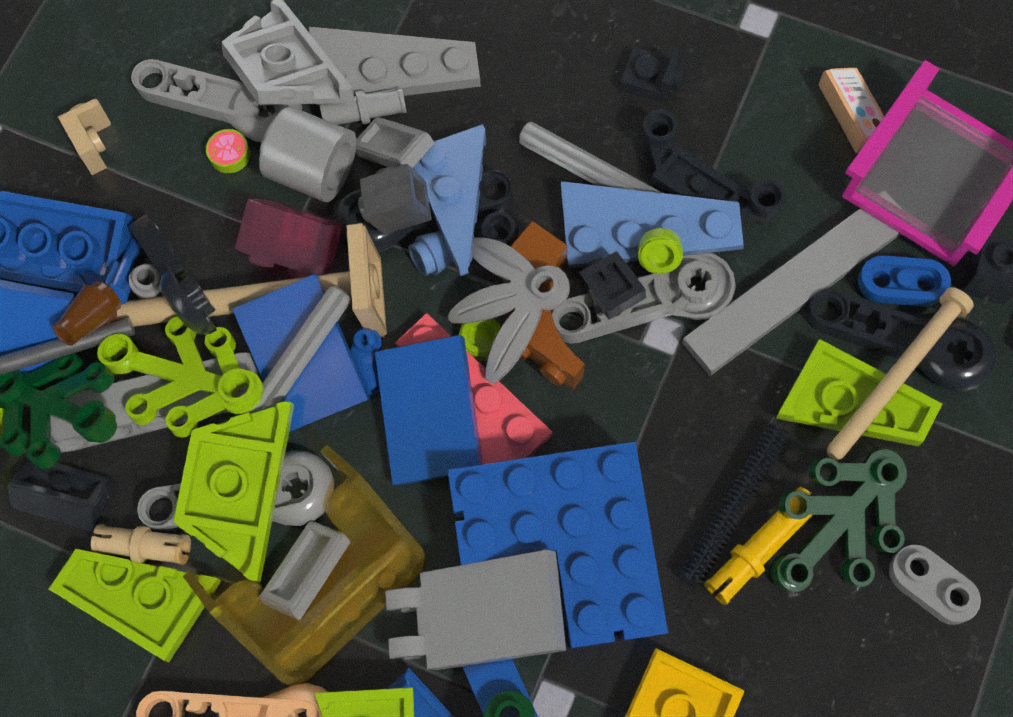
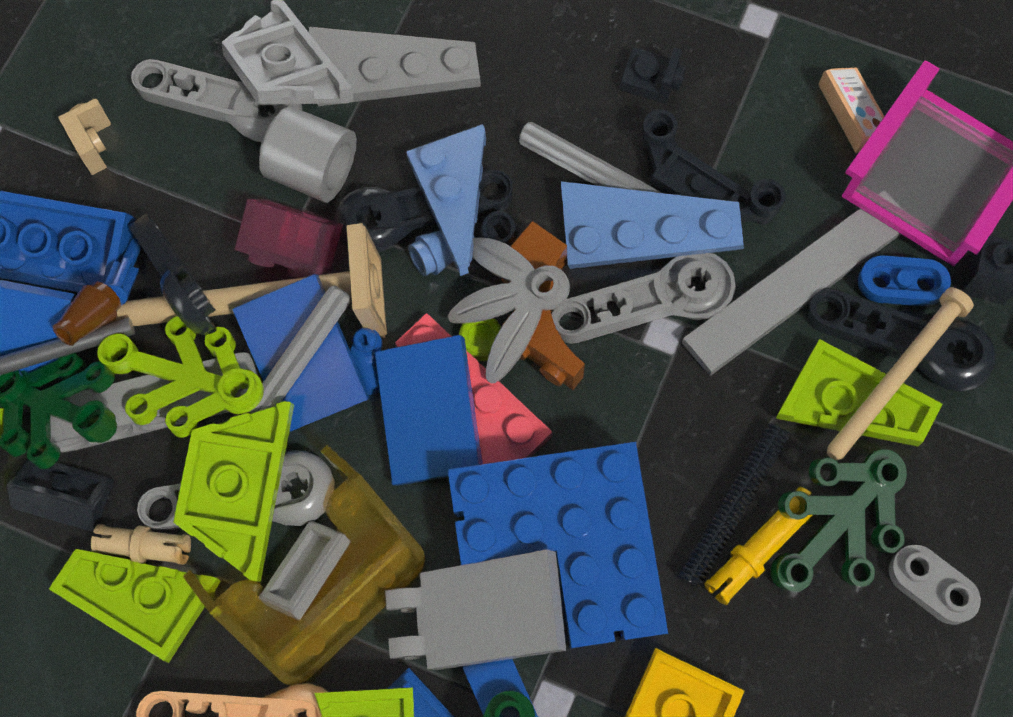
(139, 281): light grey pin -> none
(228, 151): tile -> none
(365, 107): light grey pin -> none
(392, 143): light grey tile -> none
(394, 199): flat silver brick -> none
(611, 284): black bracket -> none
(660, 251): lime tile -> none

